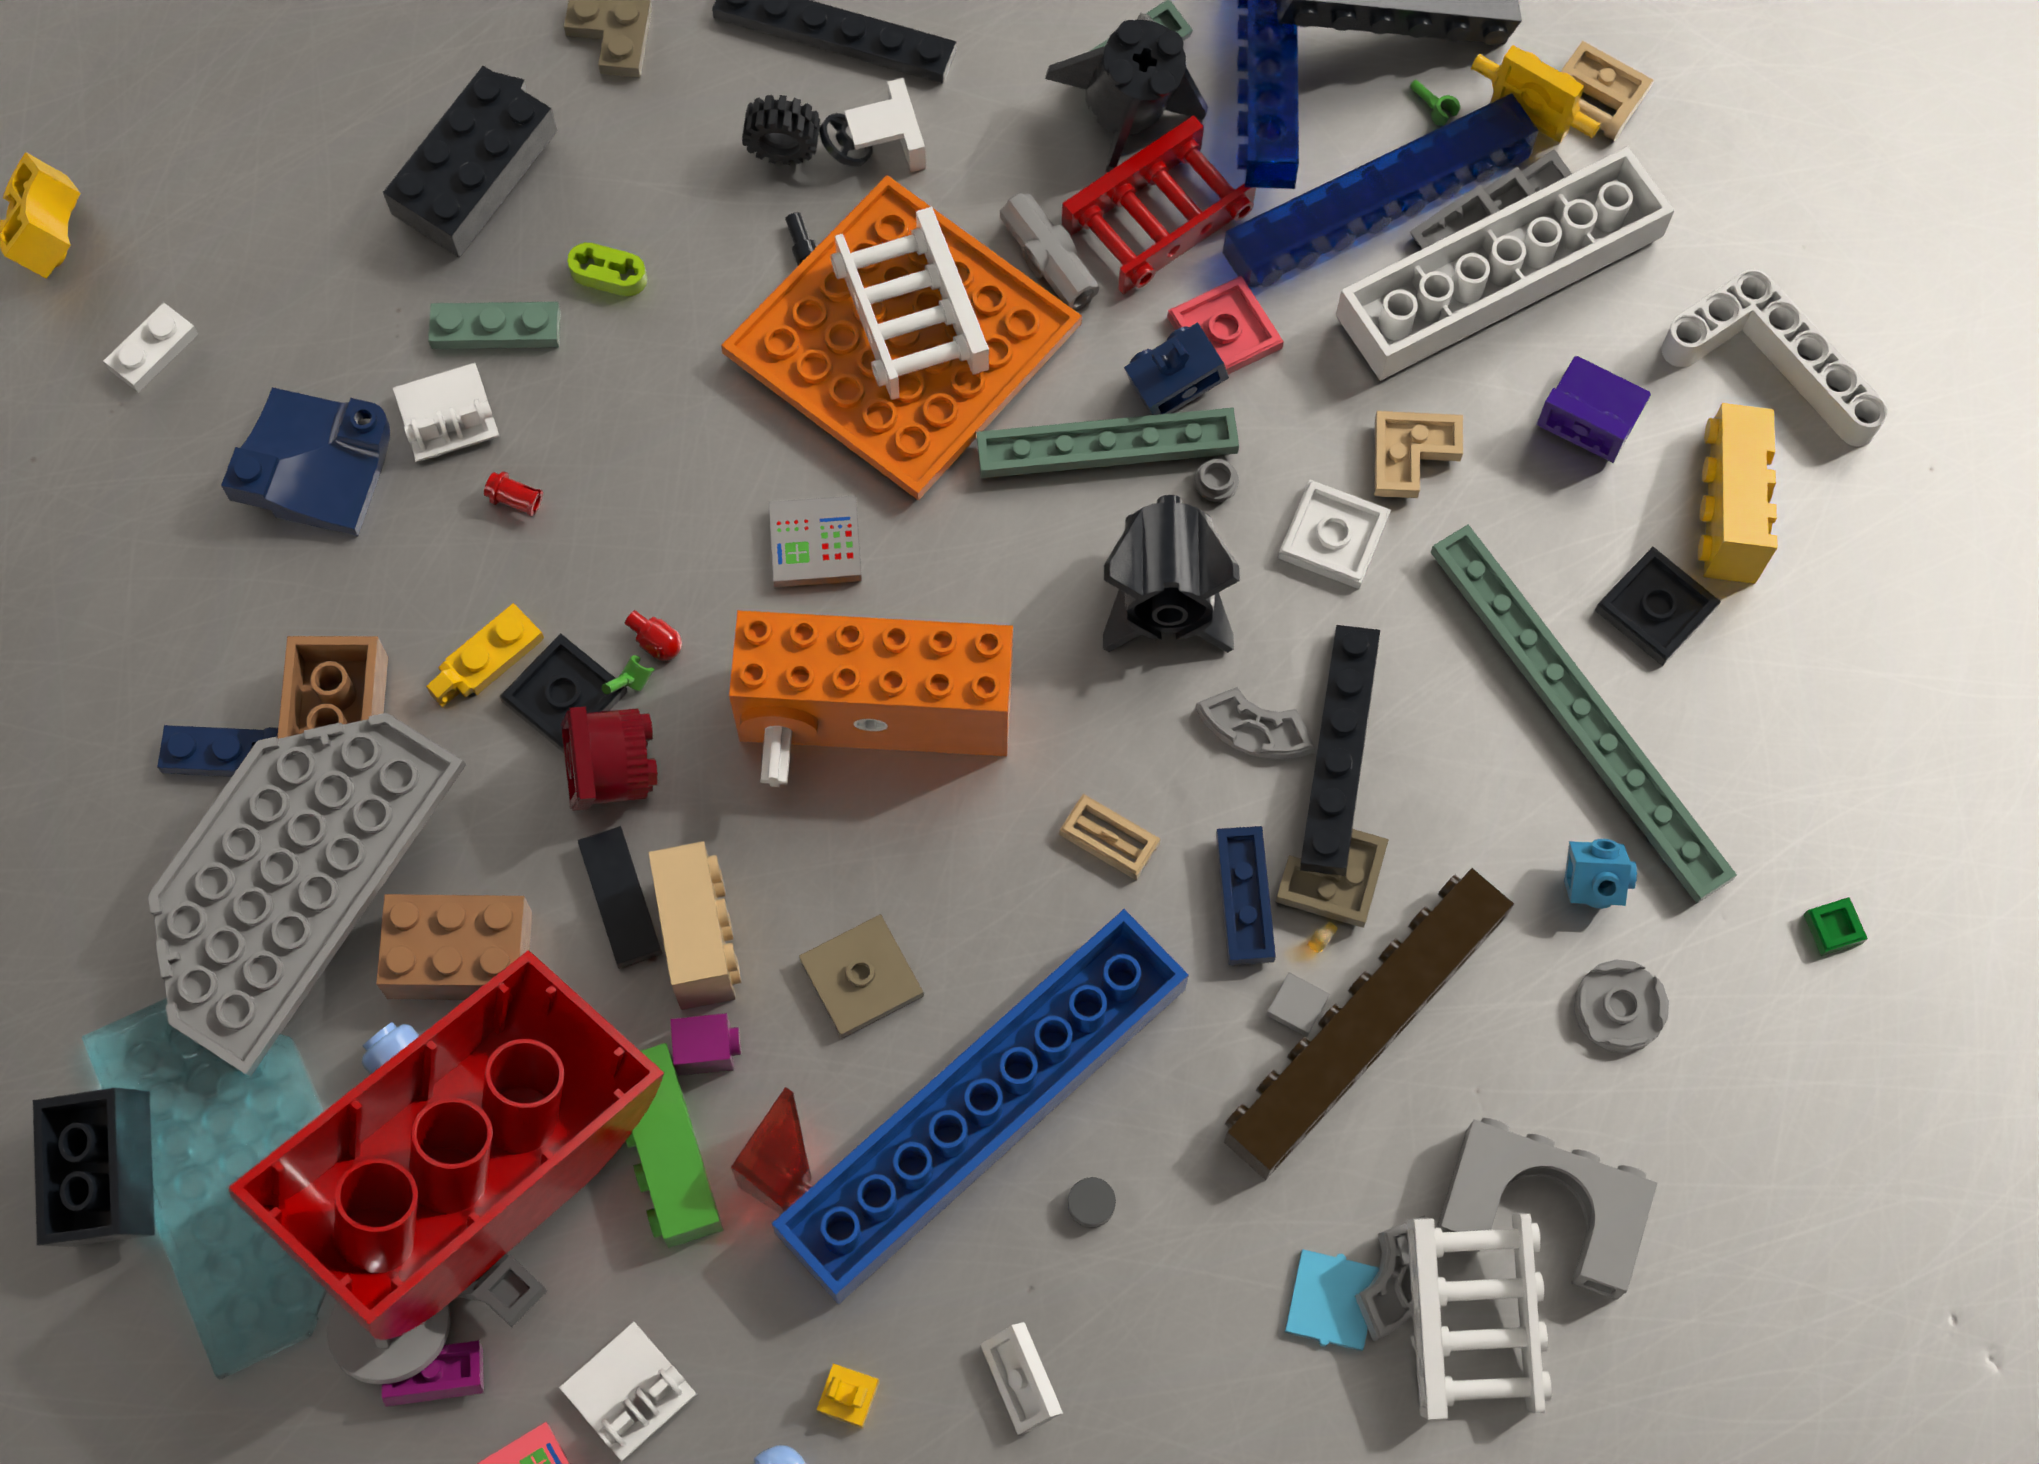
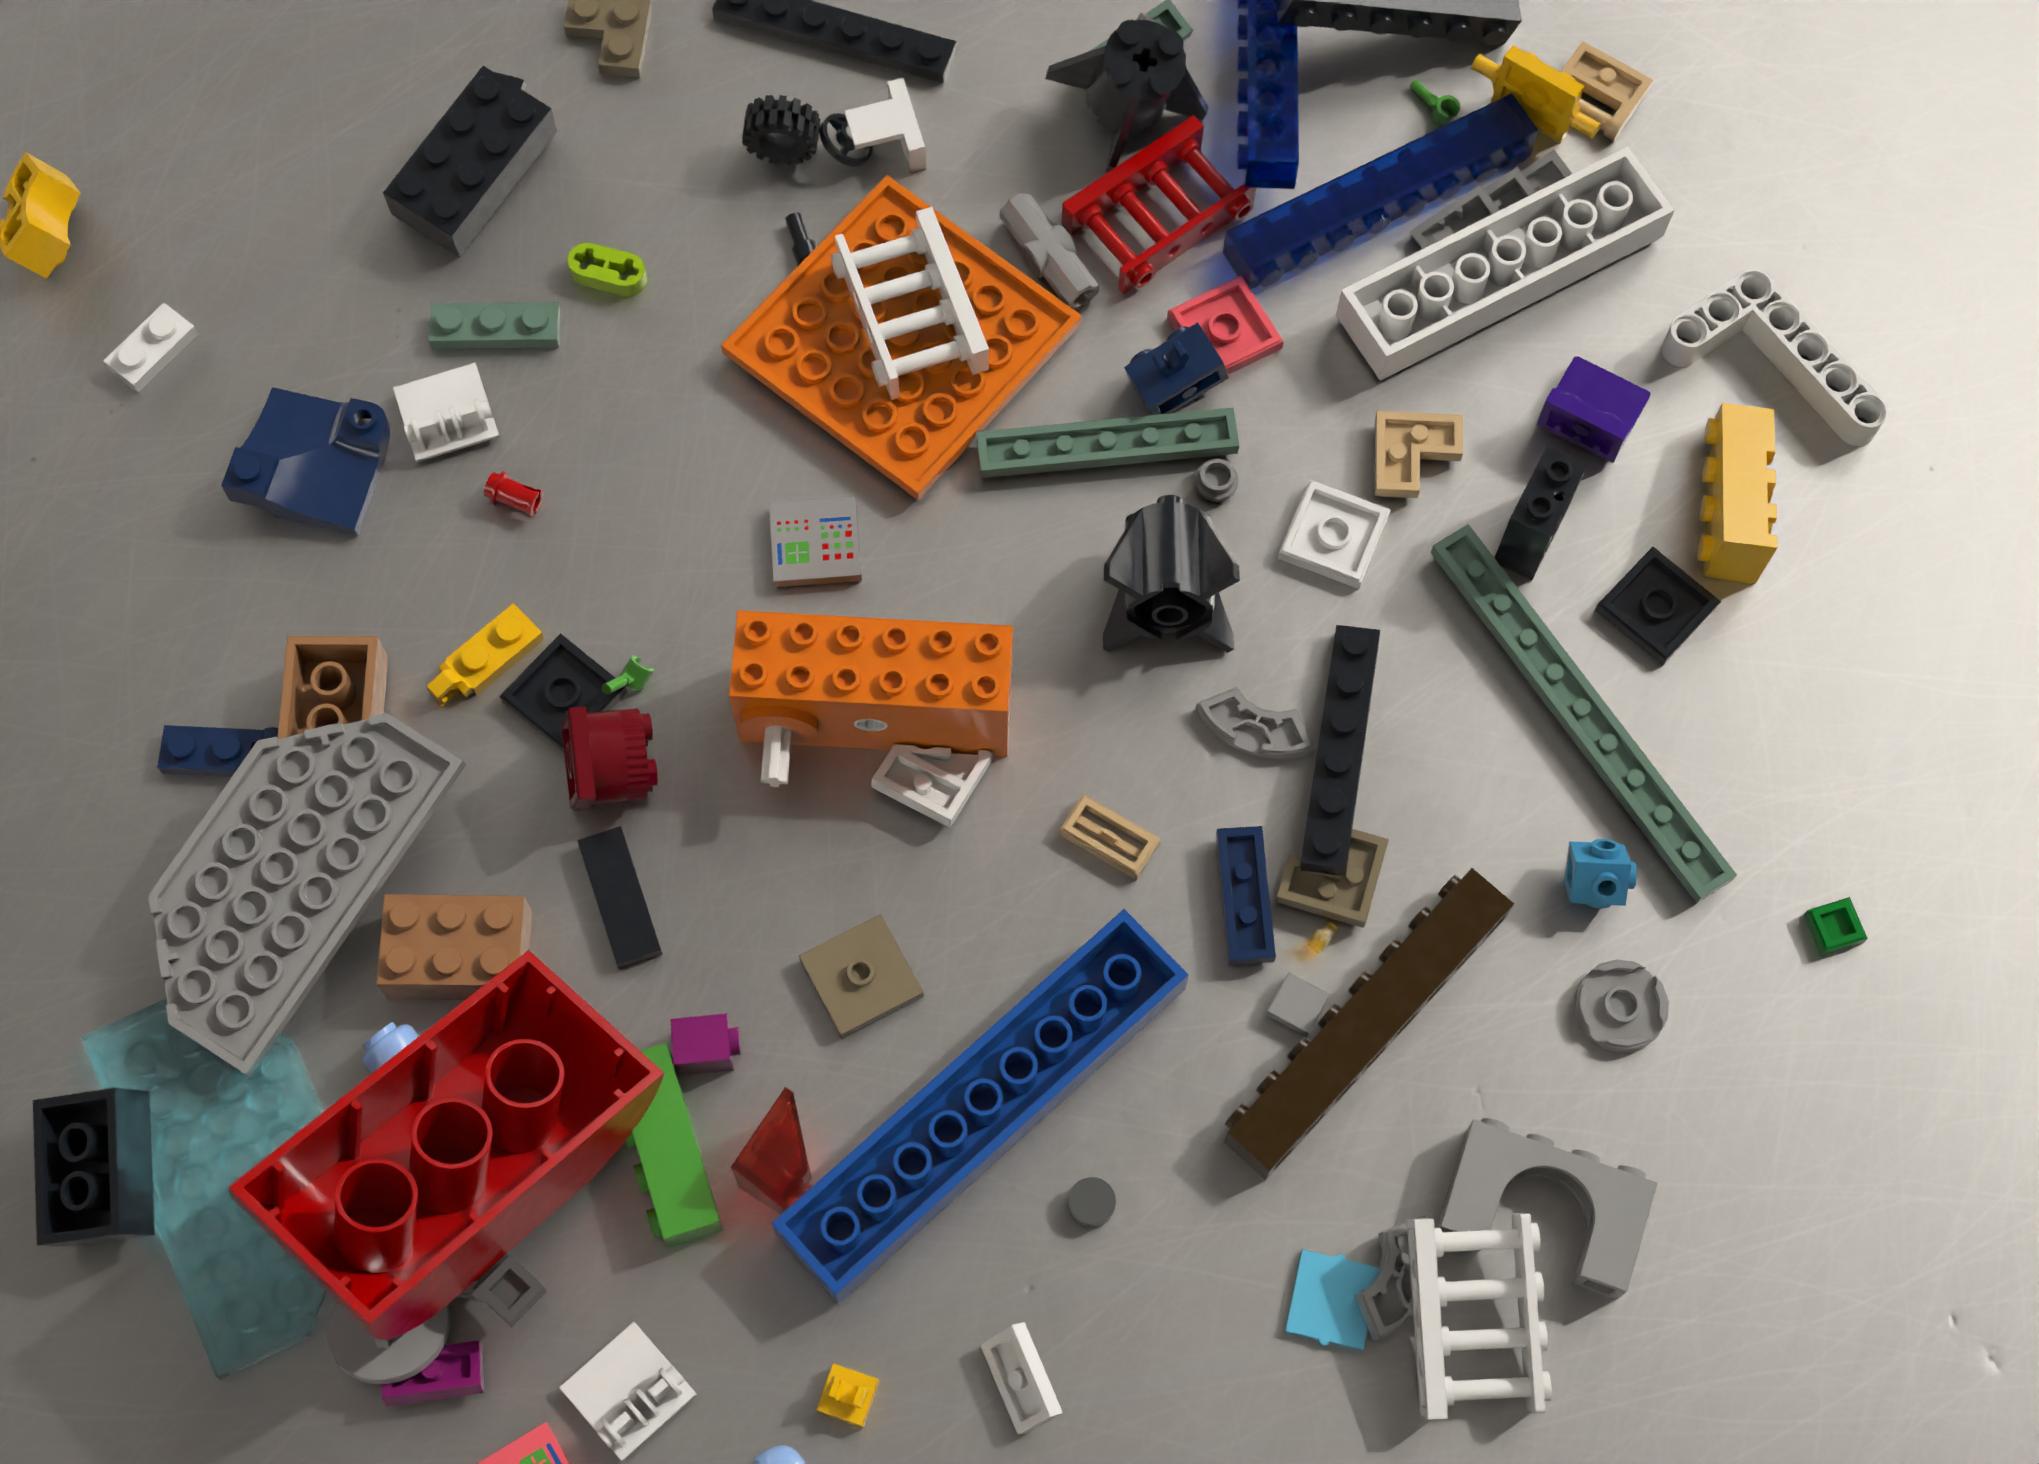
(655, 636): red cylinder -> none
(695, 925): tan brick -> none
(931, 779): none -> white wing
(1539, 512): none -> black window

